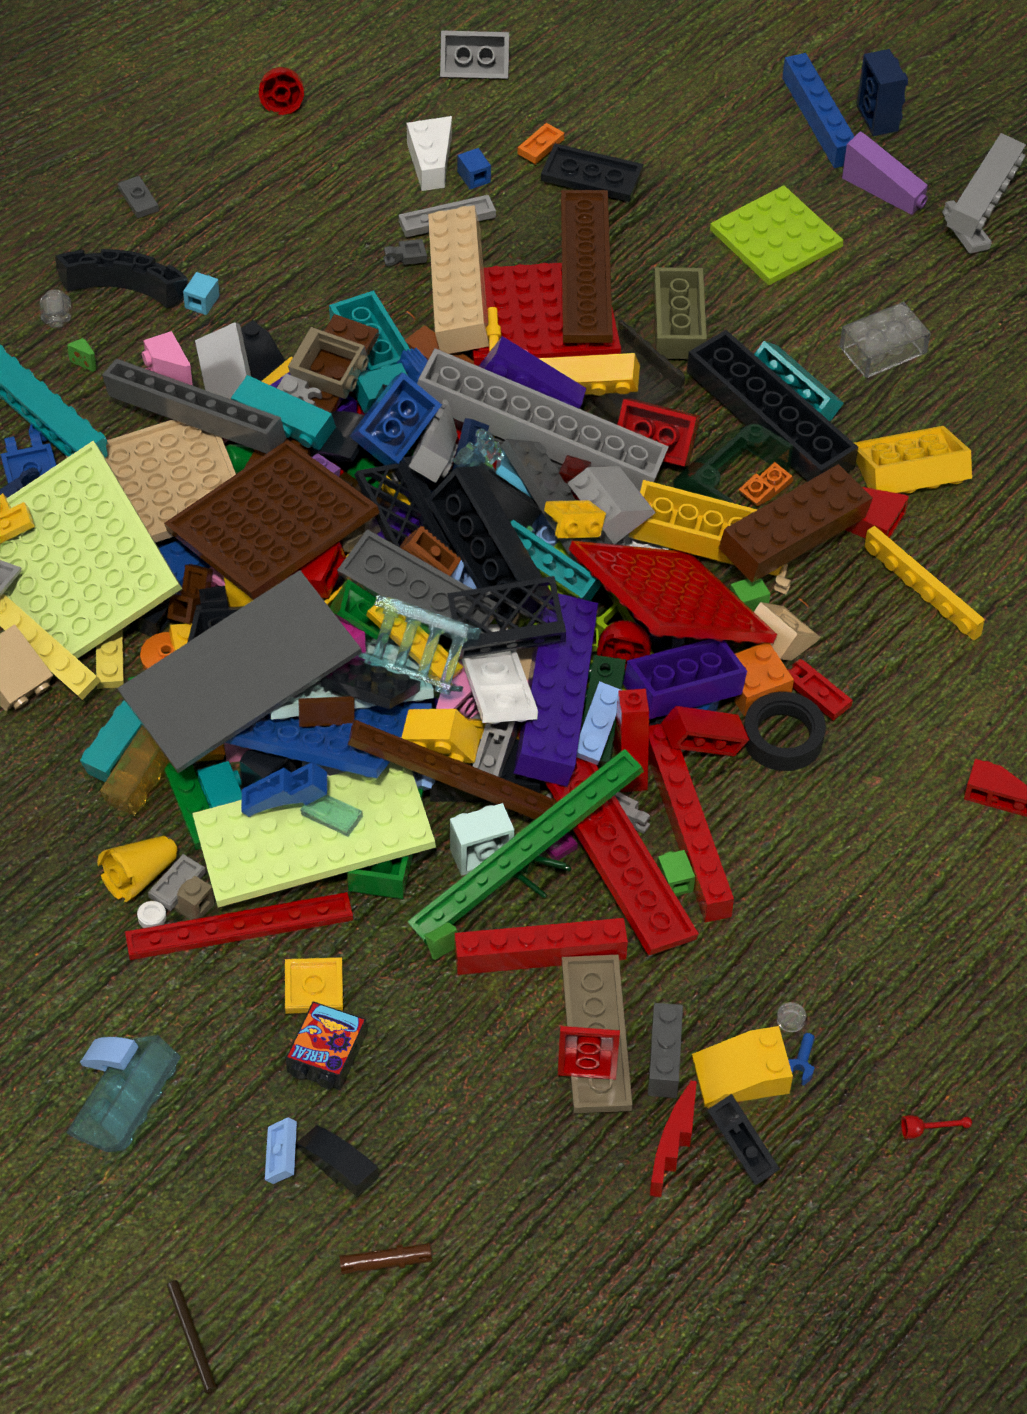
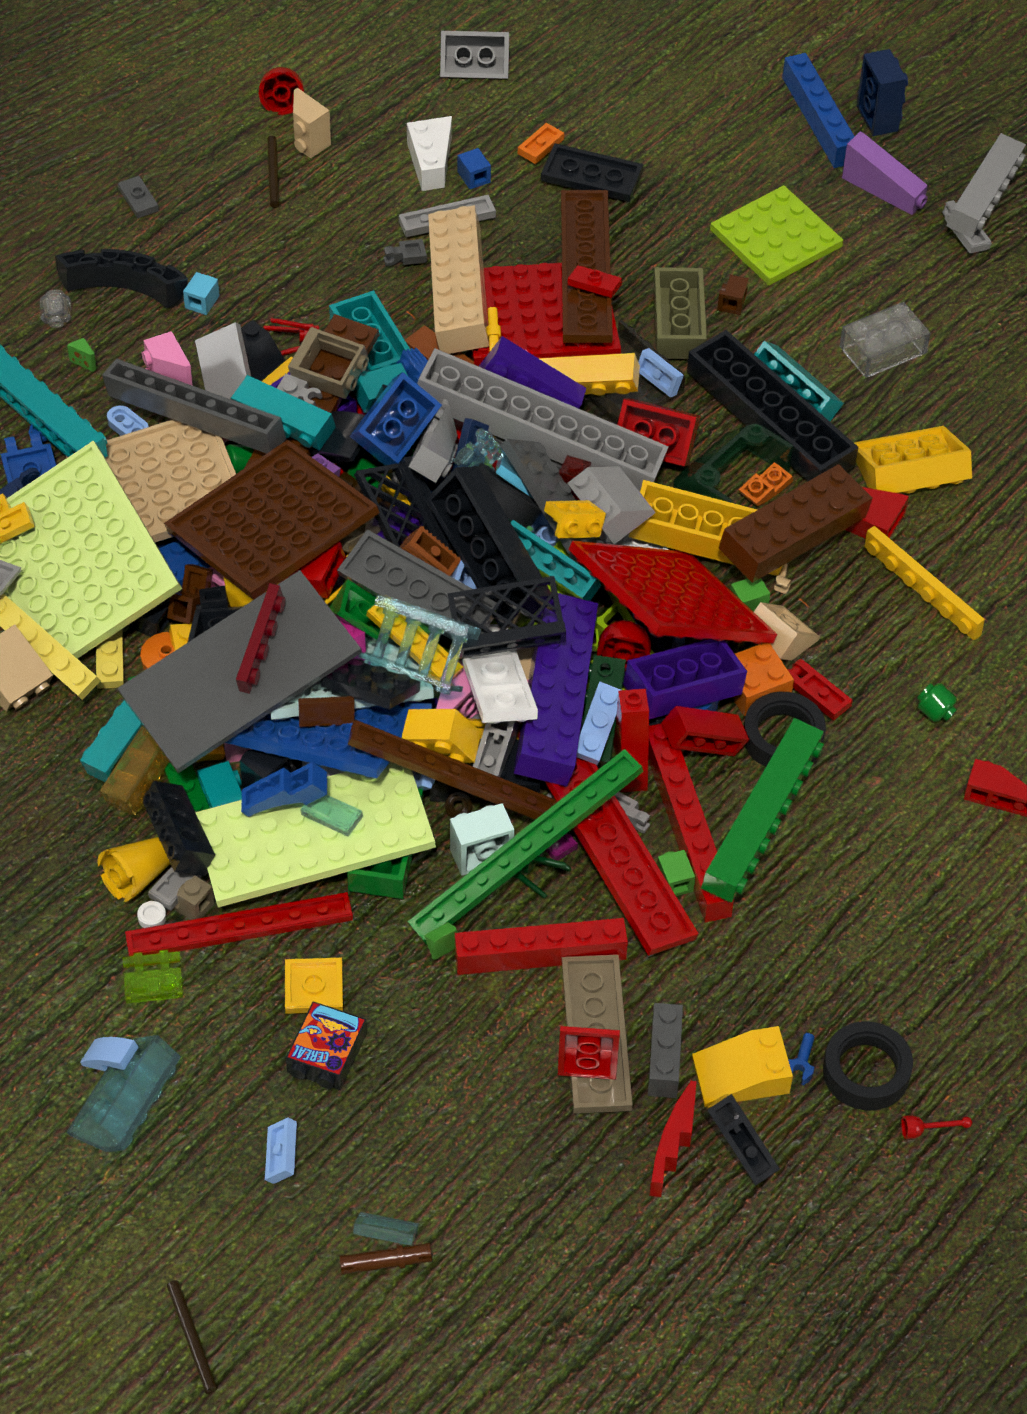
(130, 421): none -> light blue plate
(152, 984): none -> clear neon green plate
(178, 828): none -> black brick
(257, 647): none -> dark red plate
(273, 171): none -> dark brown bar
(300, 328): none -> red plant
(310, 124): none -> tan slope
(338, 1159): black slope -> none
(385, 1228): none -> clear light blue tile
(466, 804): none -> dark brown plate
(594, 281): none -> red plate
(660, 372): none -> light blue plate
(733, 295): none -> reddish brown brick
(762, 811): none -> green brick
(791, 1017): clear tile -> none
(875, 1035): none -> black tyre
(937, 702): none -> green head

